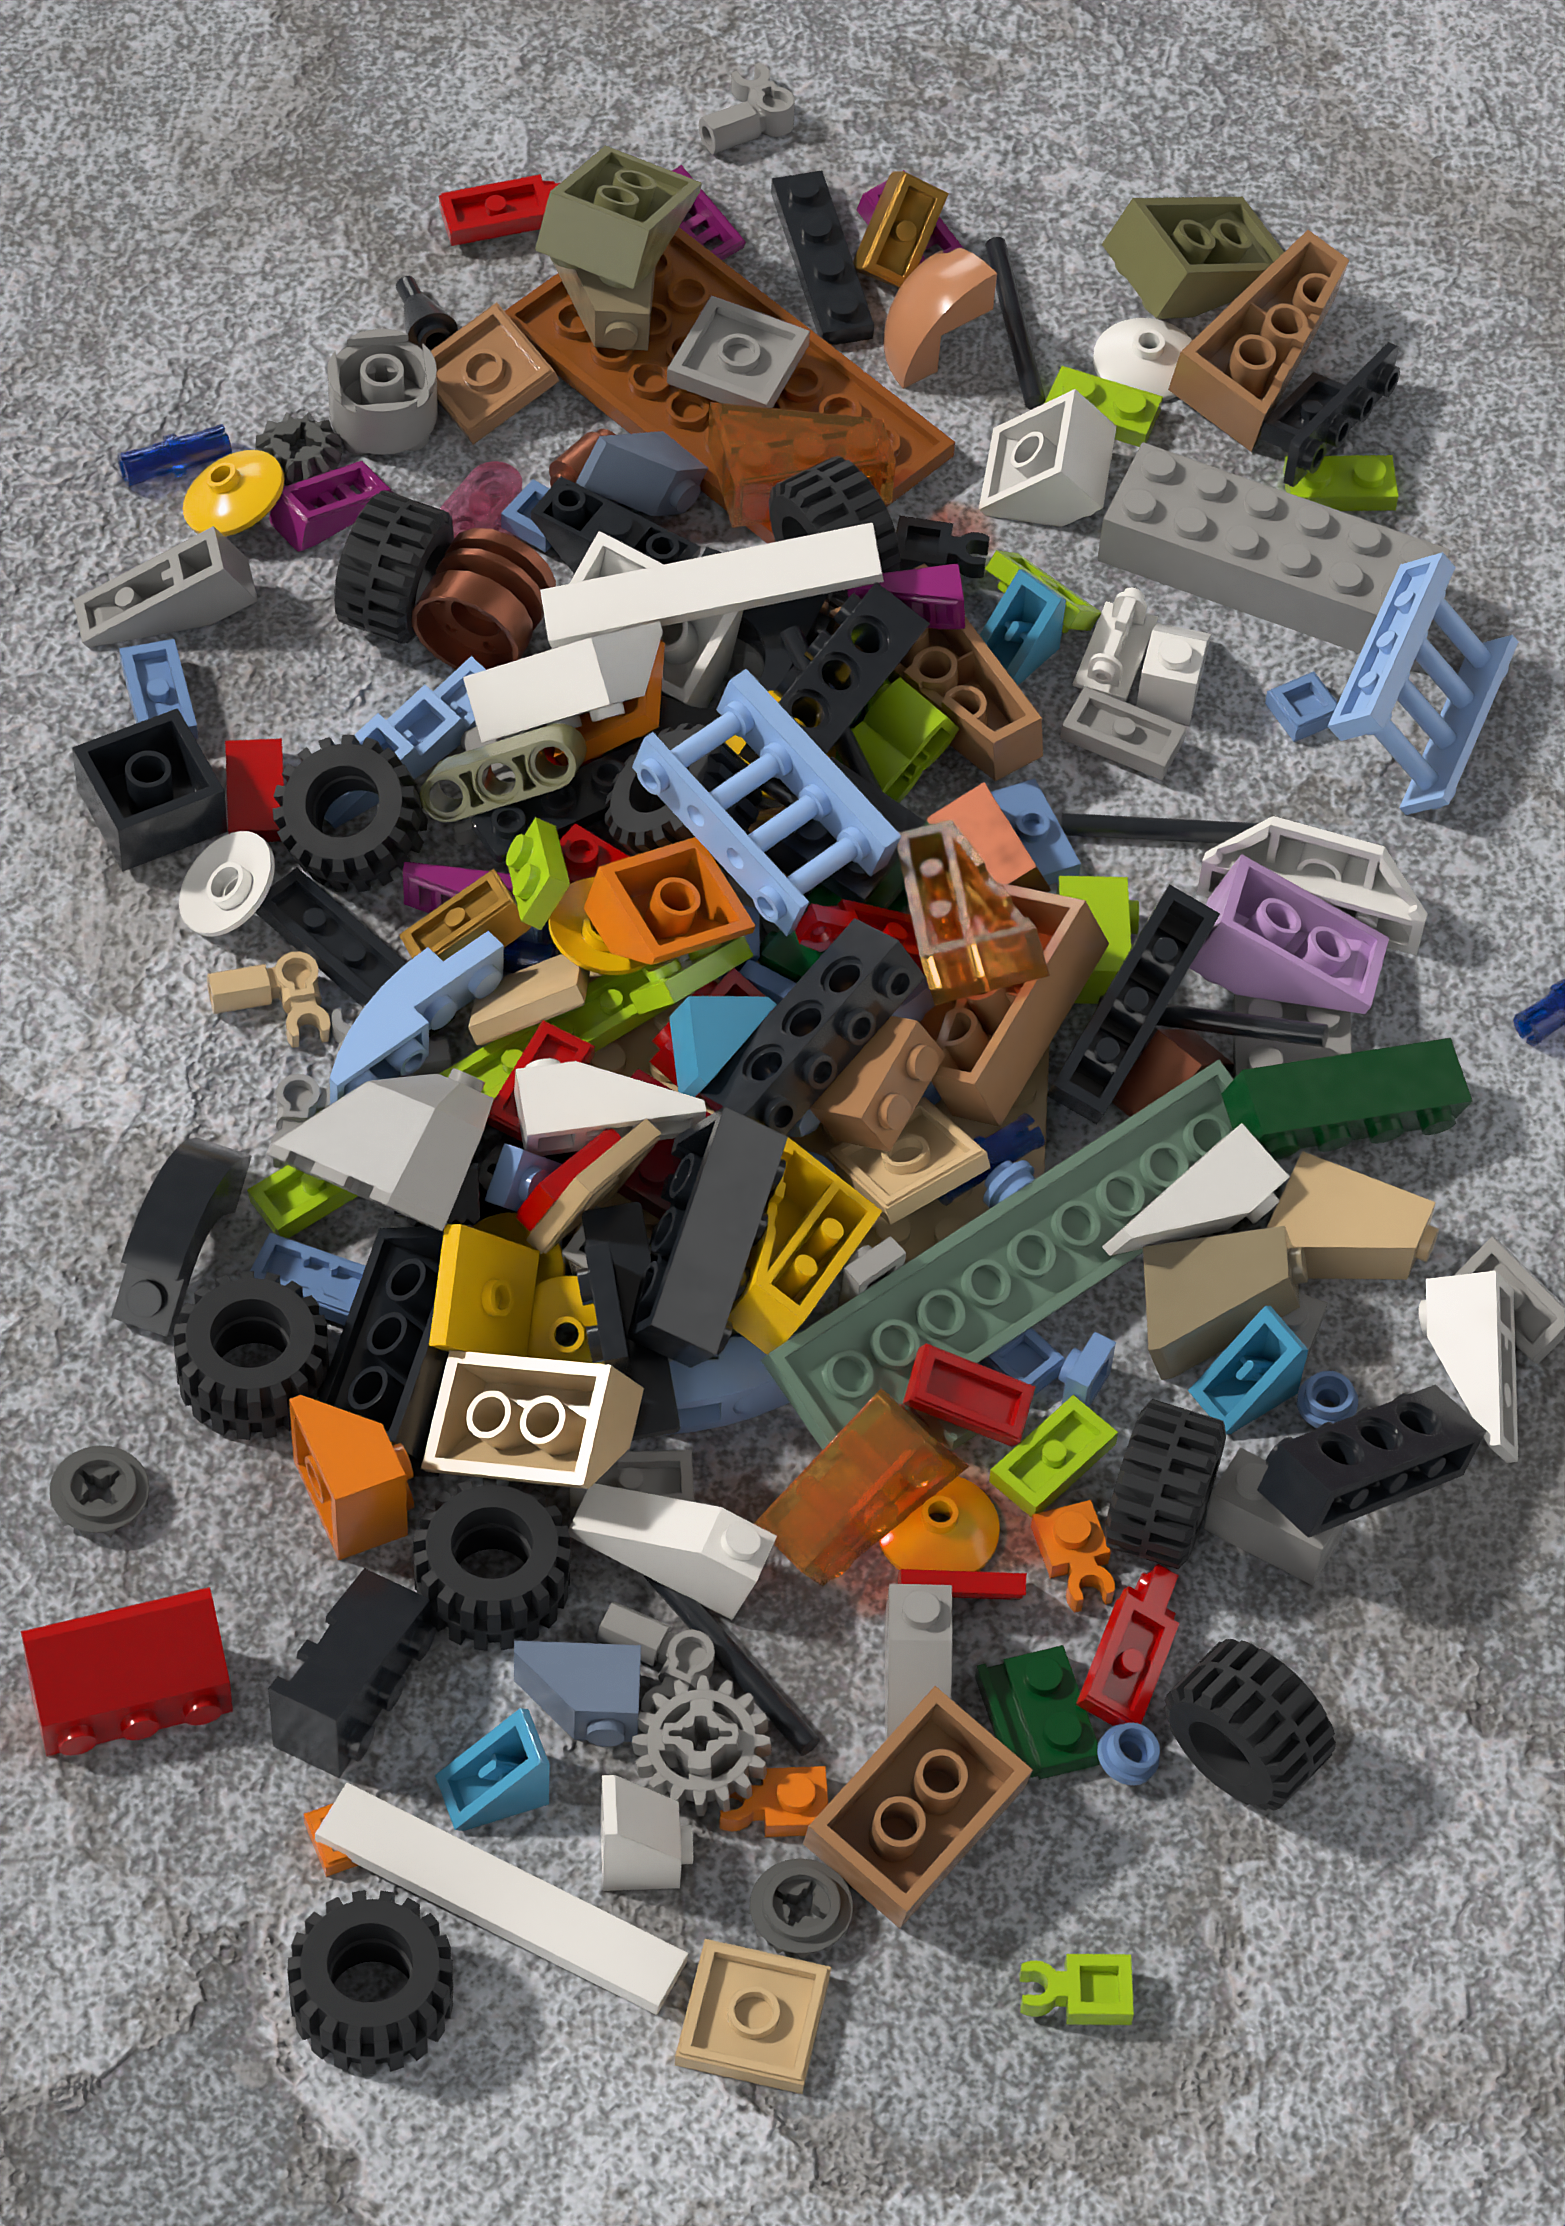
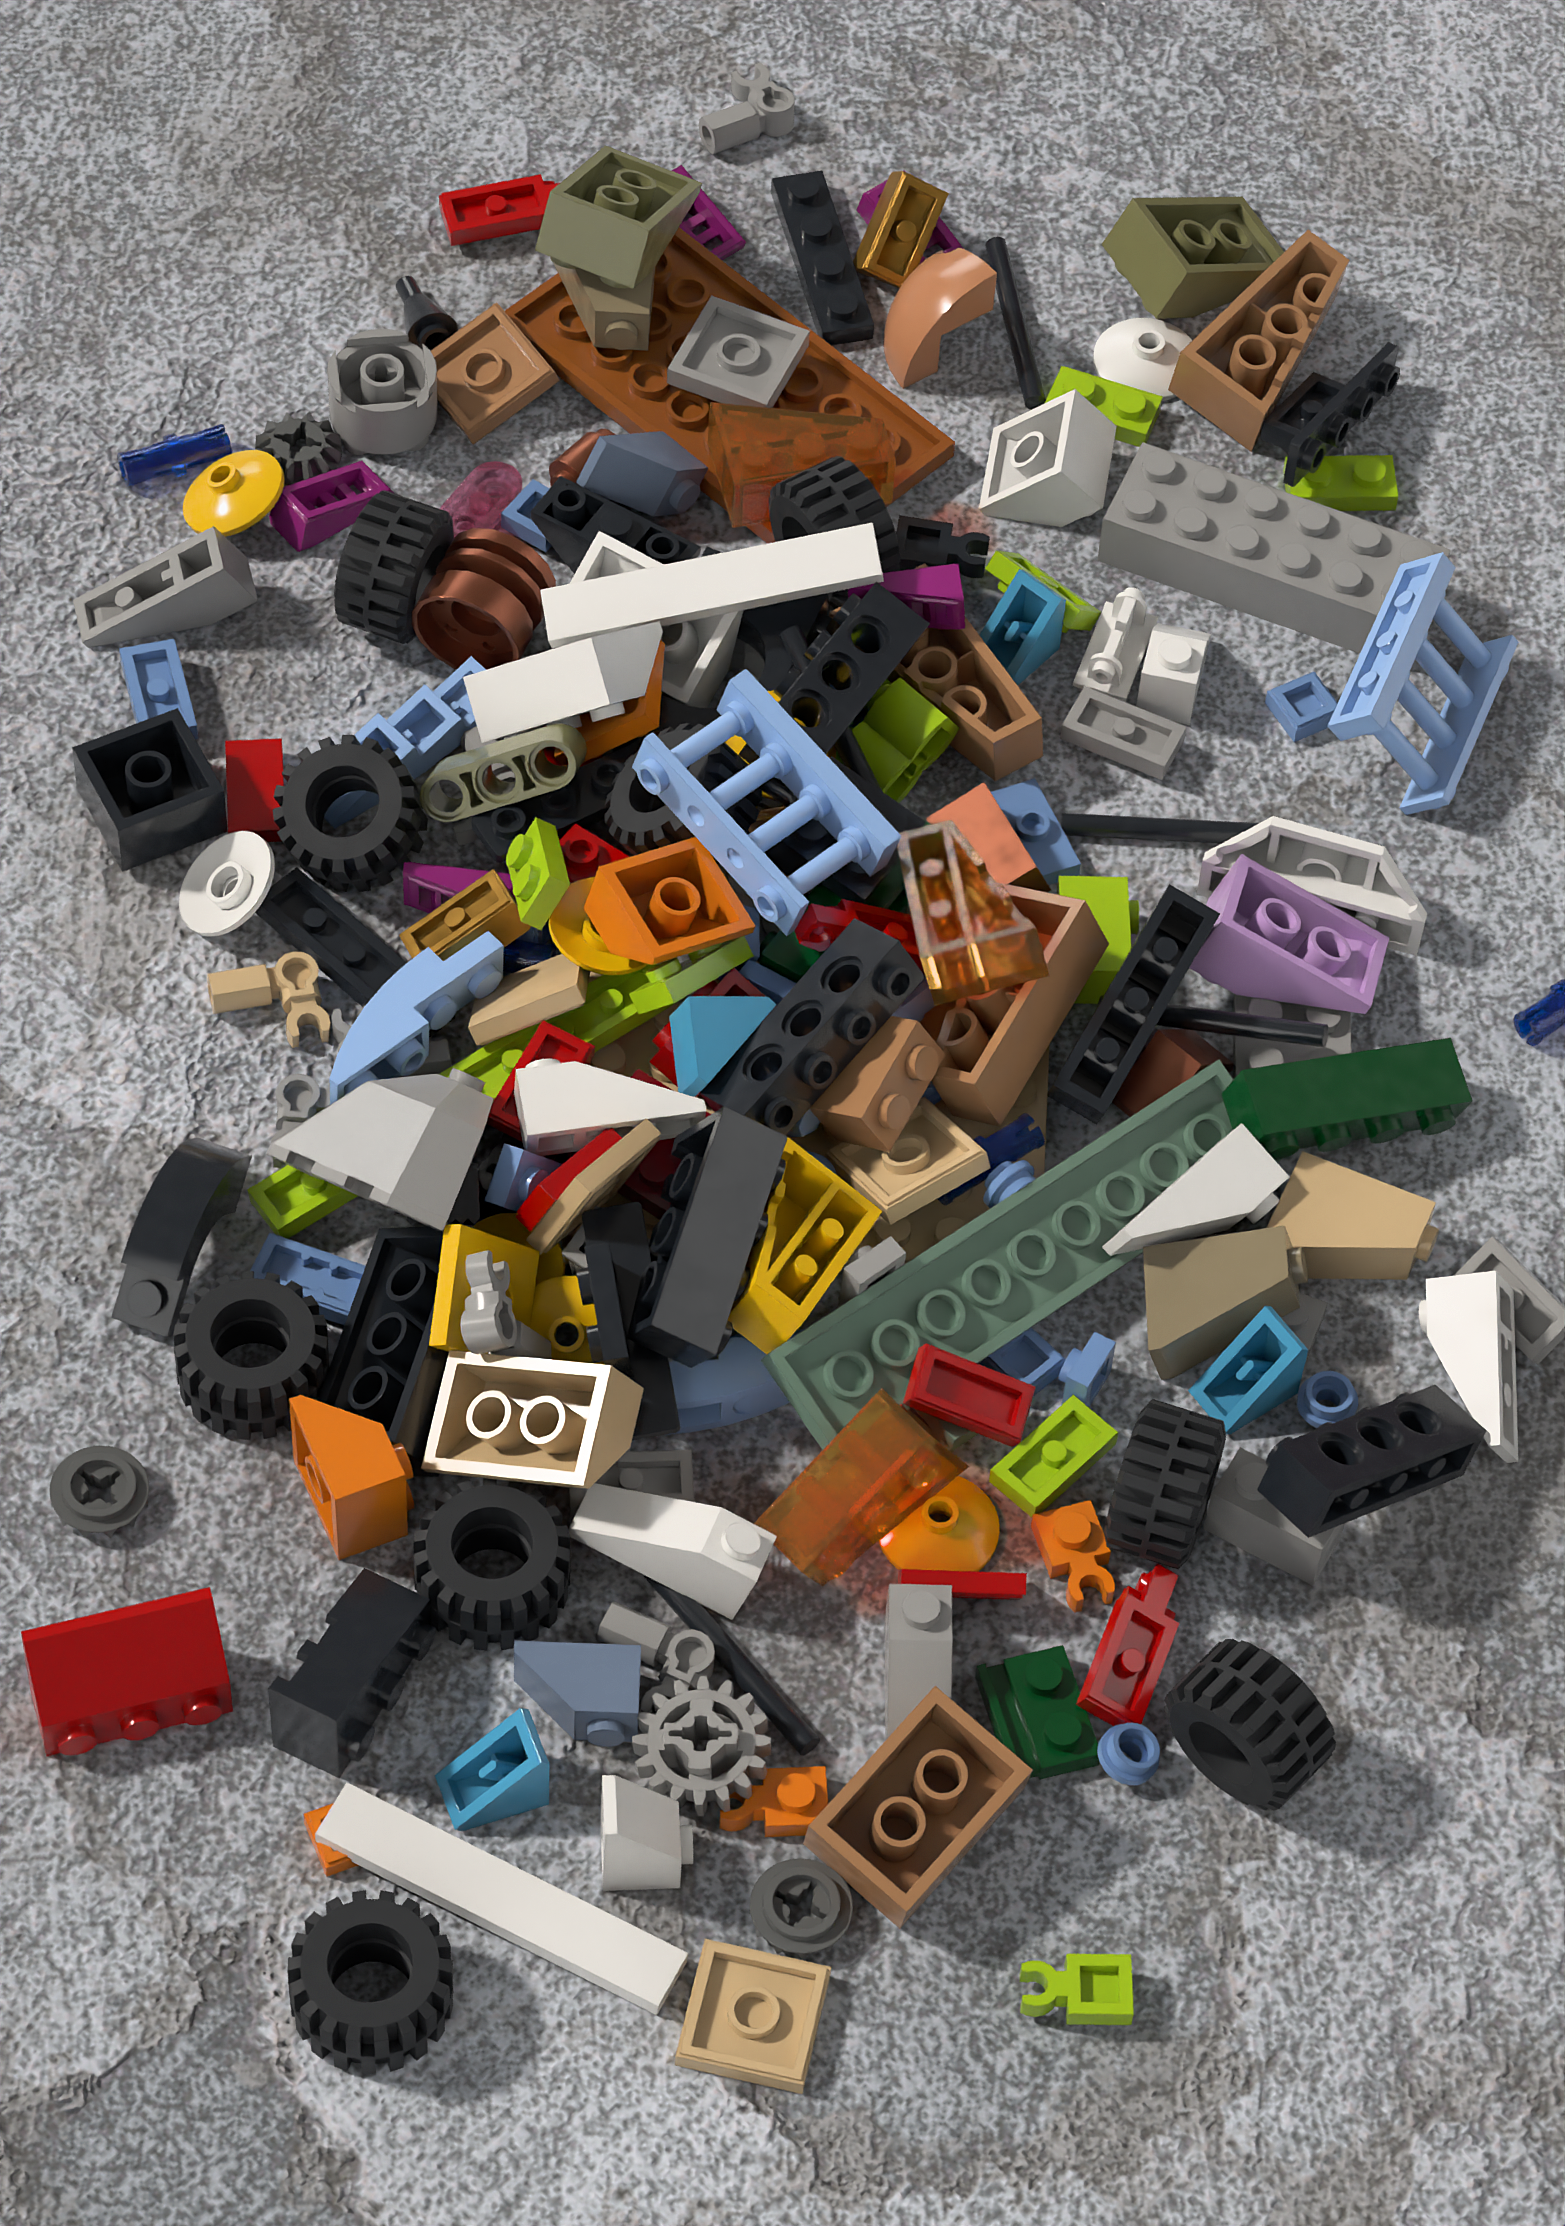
(488, 1314): none -> light grey bar

